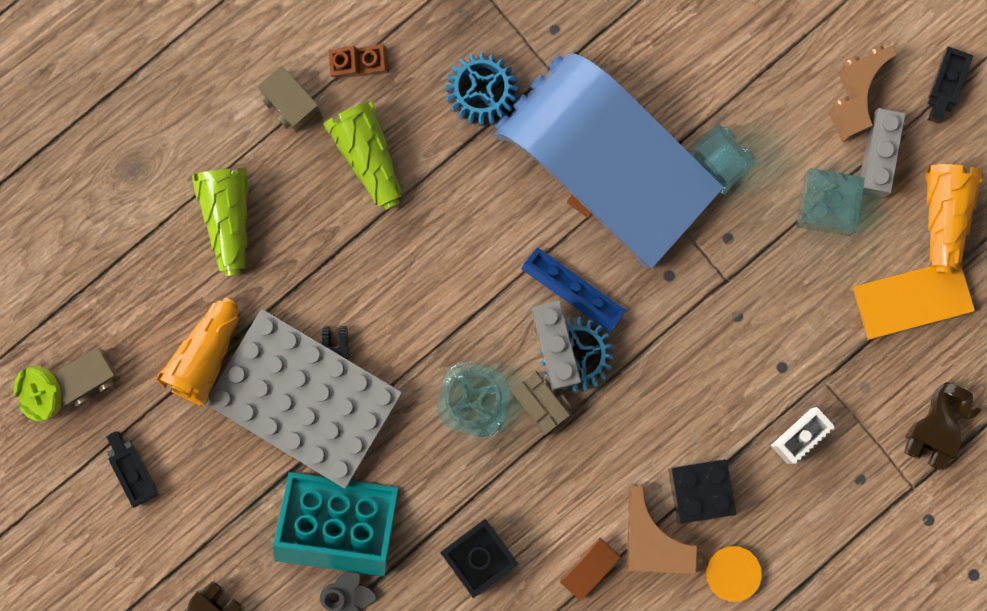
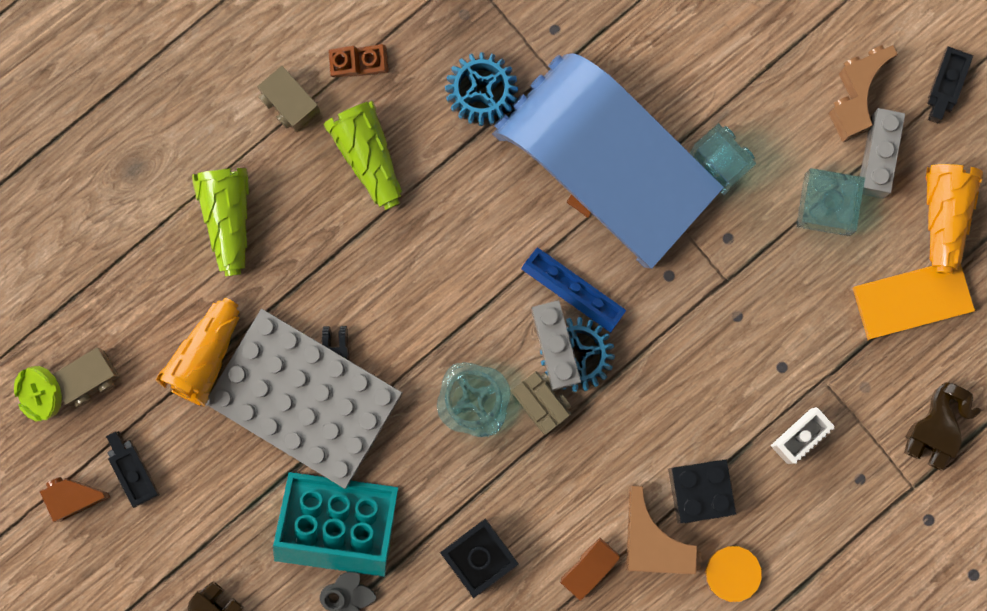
(70, 497): none -> dark orange slope

